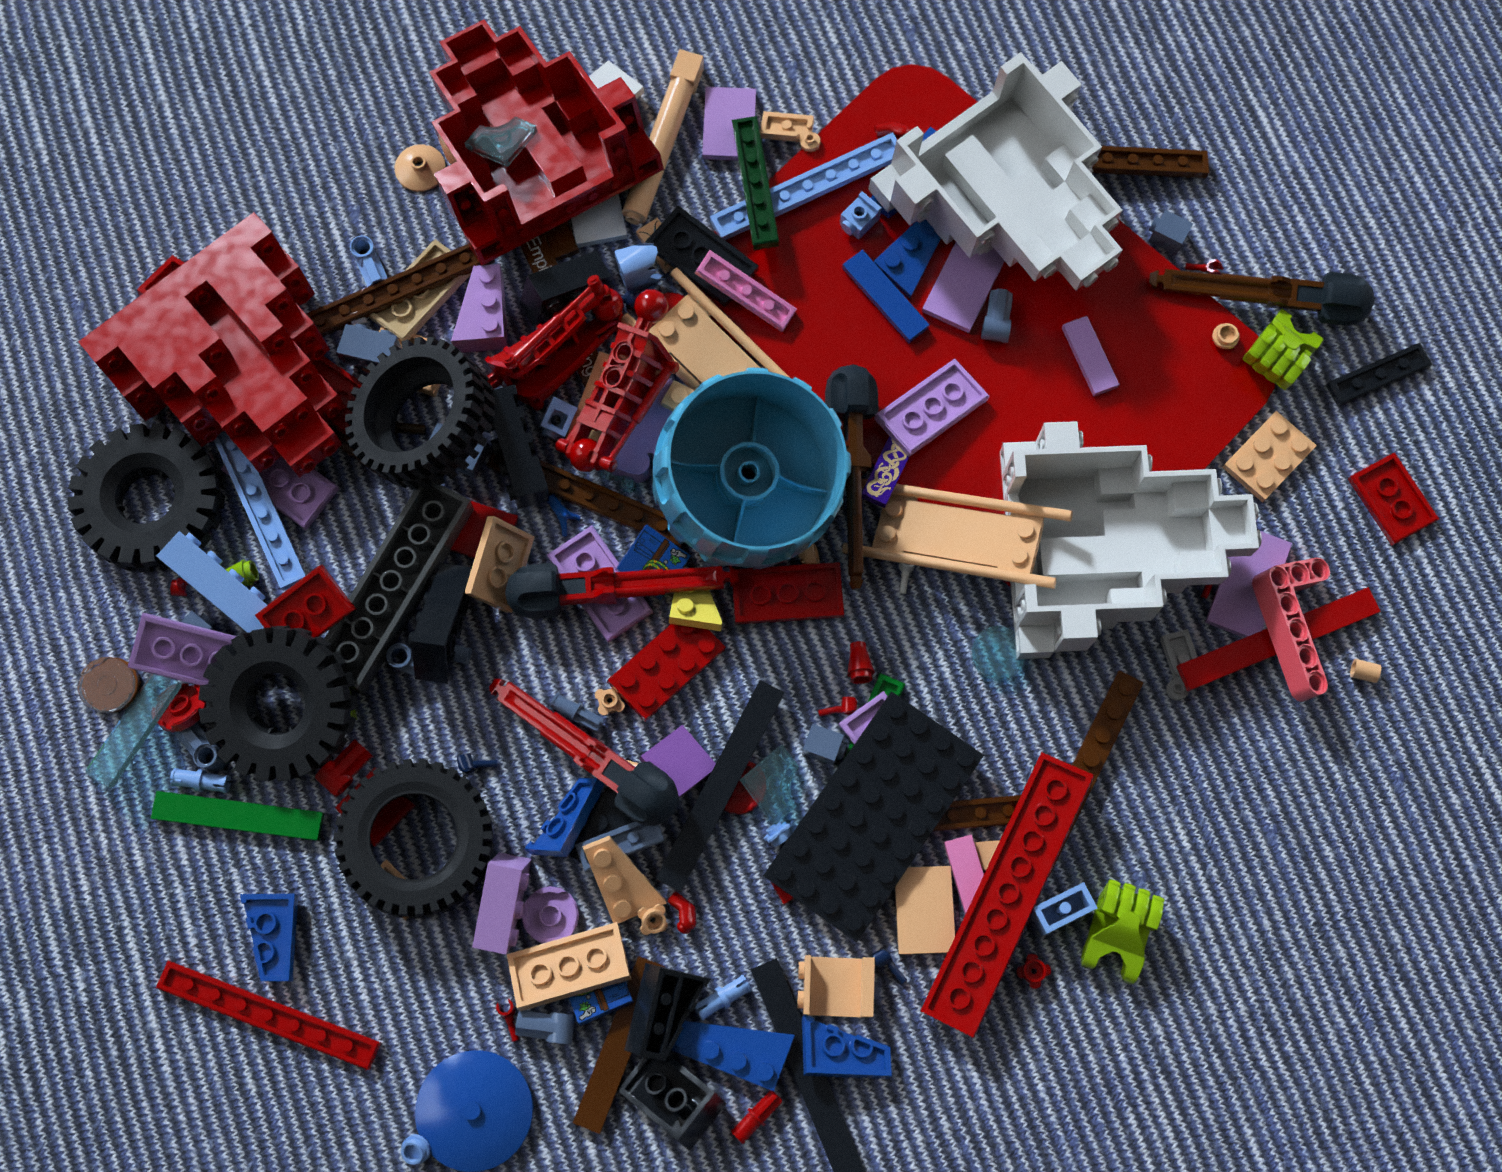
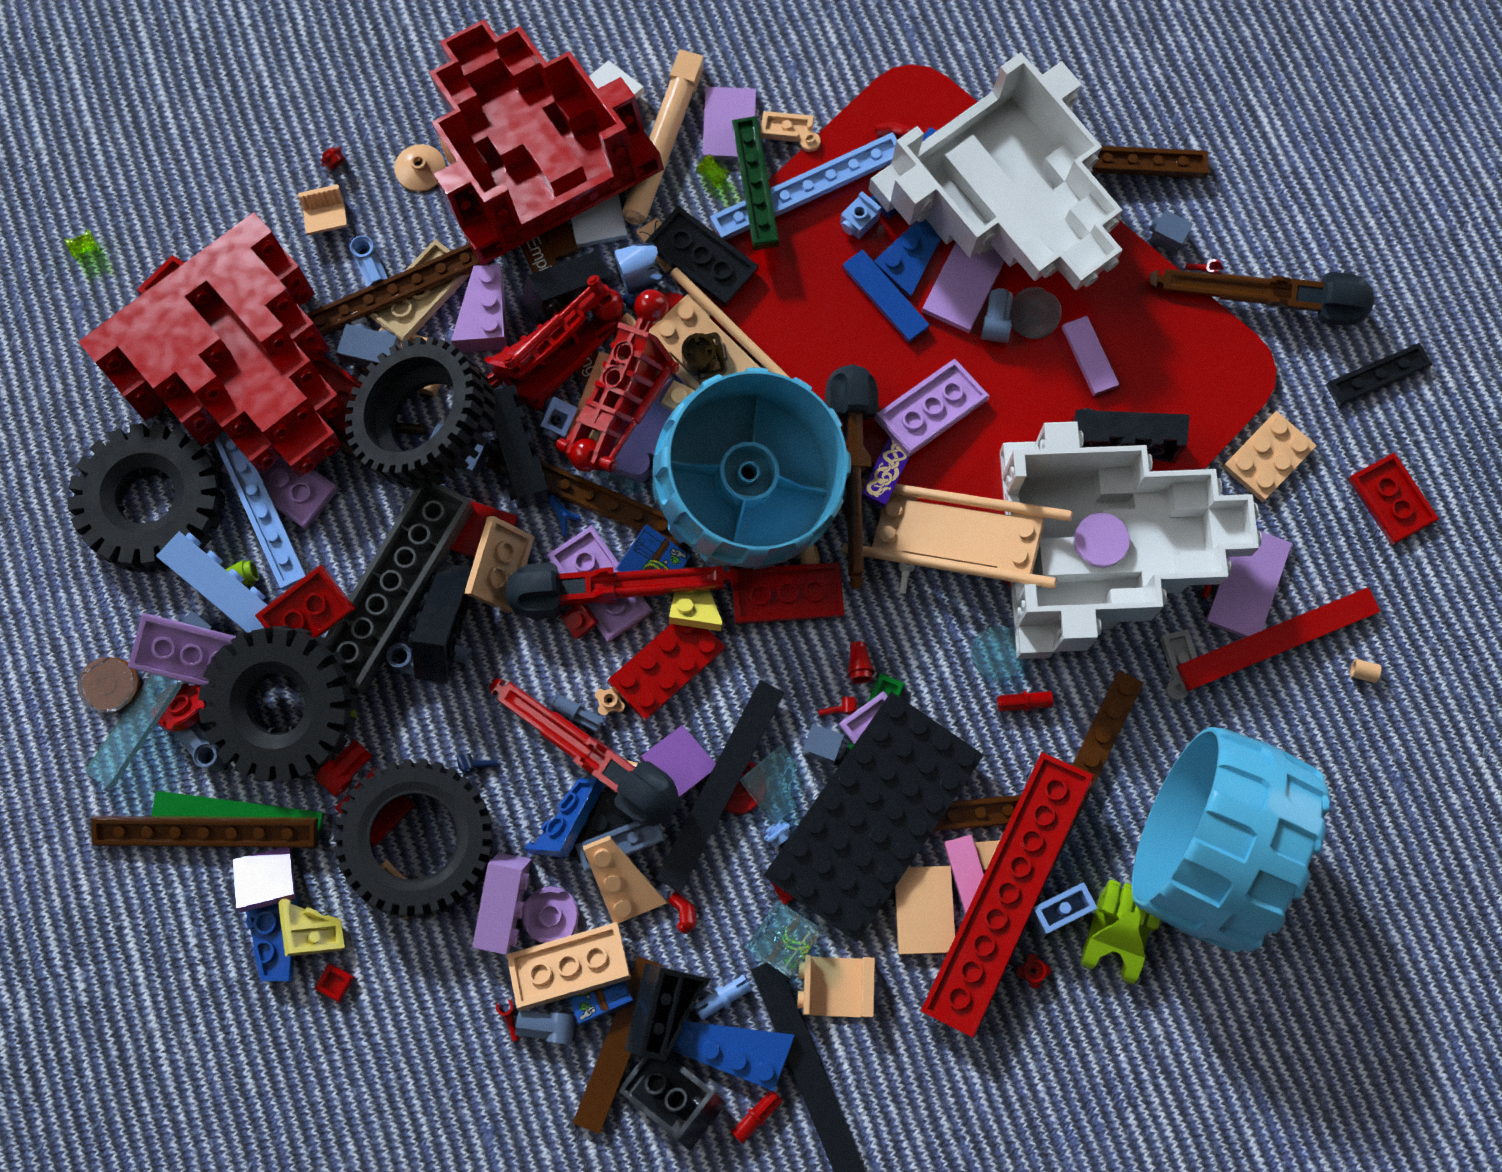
(82, 244): none -> clear neon green bush
(178, 587): red hand -> none
(200, 780): light blue pin -> none
(204, 831): none -> reddish brown tile
(264, 879): none -> tile
(268, 1015): red tile -> none
(308, 931): none -> light yellow wing
(323, 209): none -> light nougat piece
(332, 158): none -> red plate
(334, 982): none -> red tile
(415, 1149): light blue plate -> none
(474, 1110): blue dish -> none
(503, 141): clear light blue tile -> none
(579, 620): none -> red plate
(658, 925): light nougat plate -> none
(700, 355): none -> dark brown piece
(712, 171): none -> clear neon green bush
(745, 291): bright pink tile -> none
(783, 939): none -> clear light blue tile
(841, 1054): blue wing -> none
(883, 958): dark blue hand -> none
(1025, 701): none -> red axle
(1035, 313): none -> clear light blue tile
(1101, 540): none -> lavender tile
(1161, 432): none -> black wedge
(1225, 336): light nougat plate -> none
(1230, 839): none -> medium azure wheel
(1282, 351): lime piece -> none
(1287, 625): coral beam -> none

